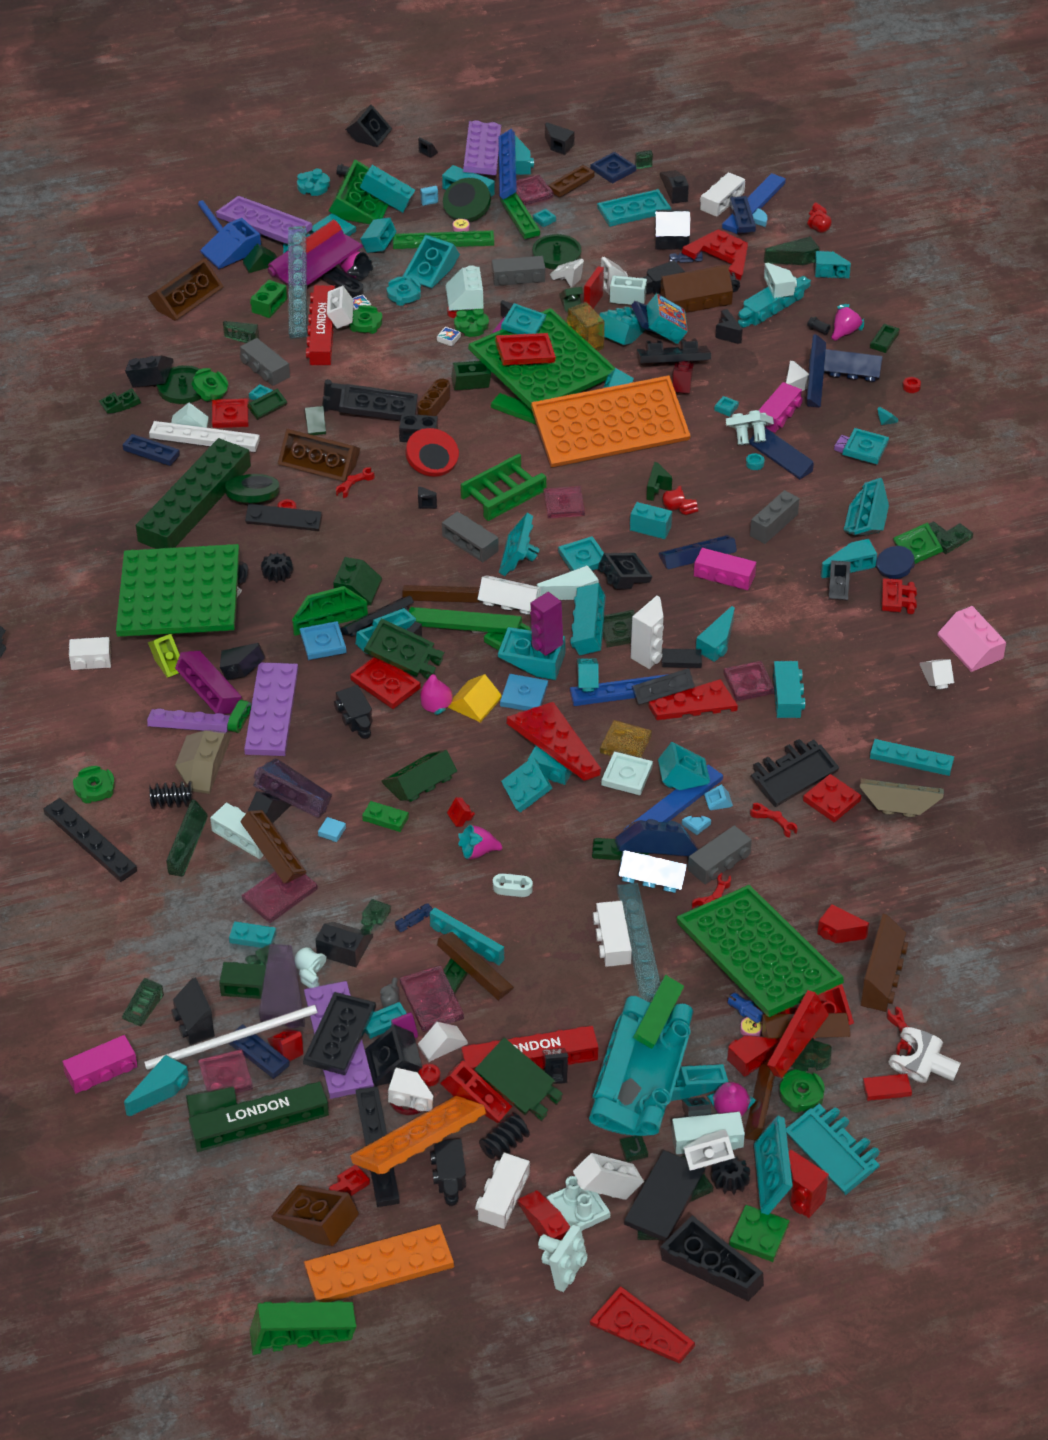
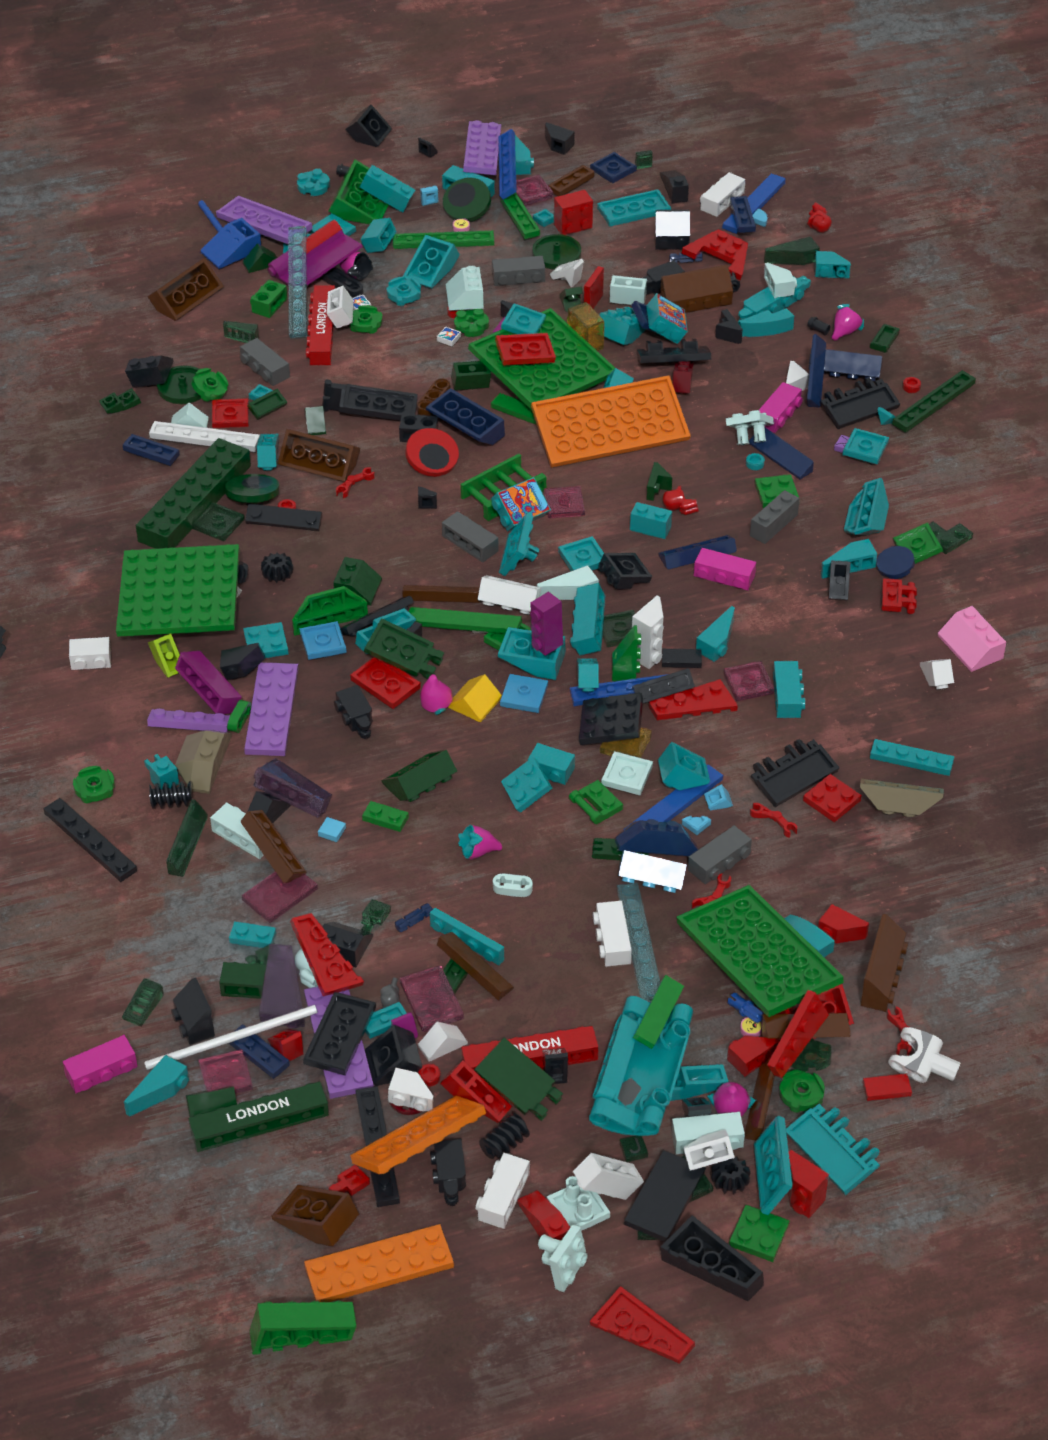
(162, 771): none -> teal brick
(218, 521): none -> clear green tile
(267, 451): none -> teal slope
(270, 638): none -> teal plate
(323, 957): none -> red wing
(460, 812): red tile -> none
(468, 417): none -> dark blue slope
(517, 501): none -> brick
(553, 734): red wing -> none
(573, 212): none -> red brick
(600, 798): none -> green plate
(610, 269): white slope -> none
(611, 718): none -> black plate
(625, 657): none -> green slope
(726, 406): teal tile -> none
(767, 323): none -> teal slope
(770, 487): none -> green plate
(815, 936): none -> teal slope
(859, 402): none -> black hinge
(933, 401): none -> dark green plate

